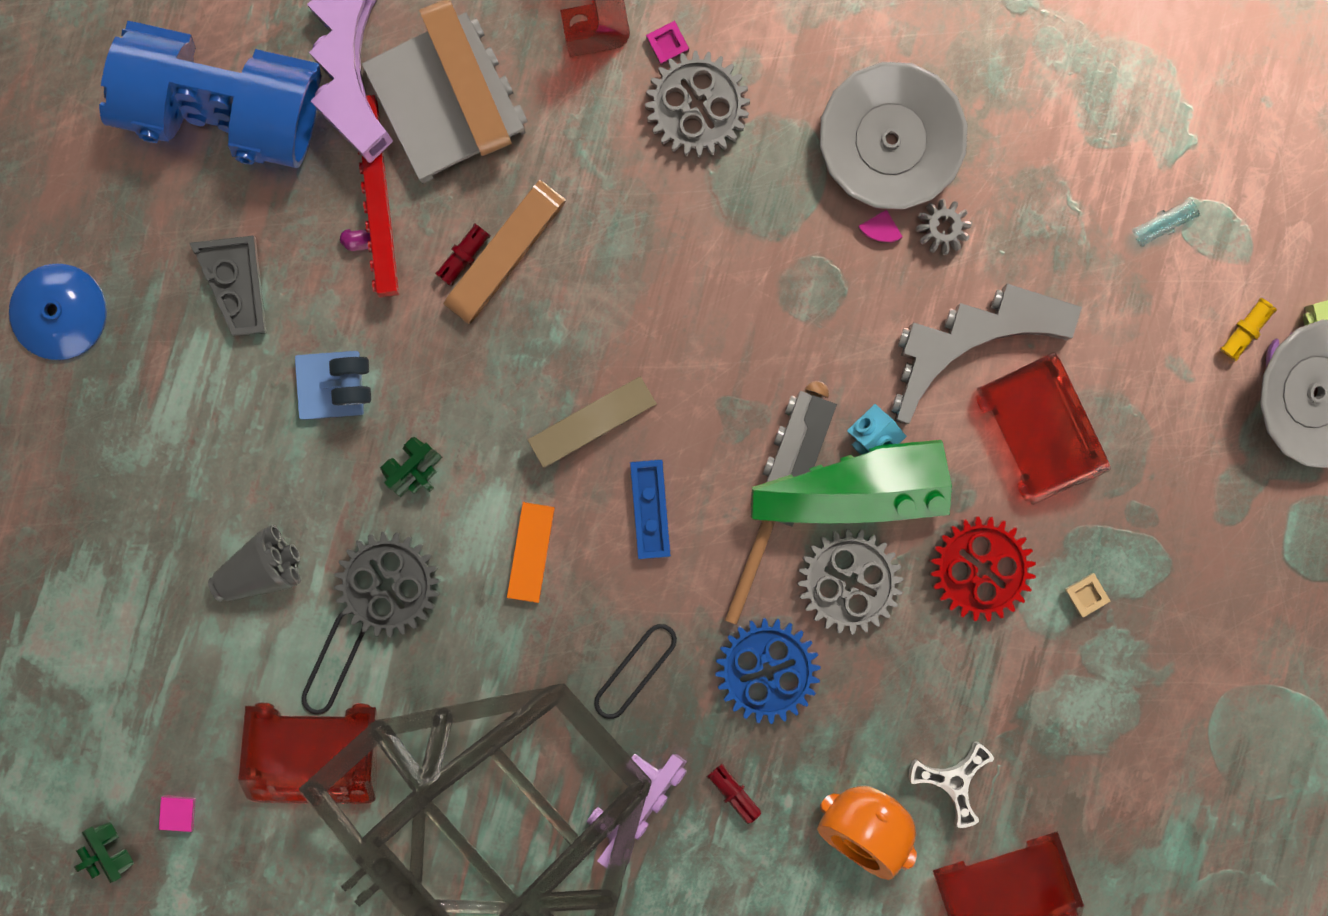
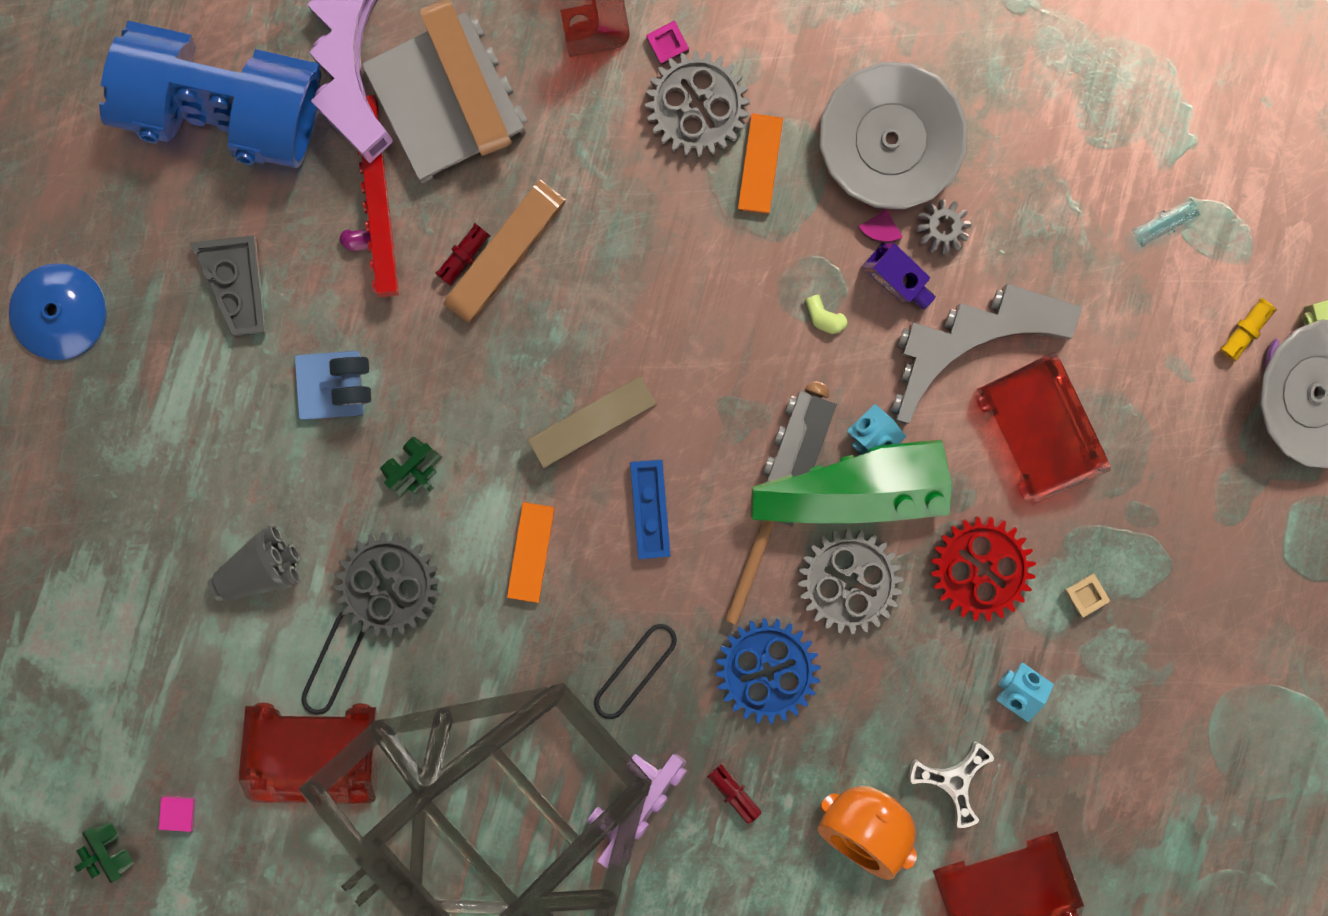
(760, 163): none -> orange tile
(824, 319): none -> yellowish green arm
(889, 266): none -> dark purple torso
(1024, 691): none -> medium azure brick

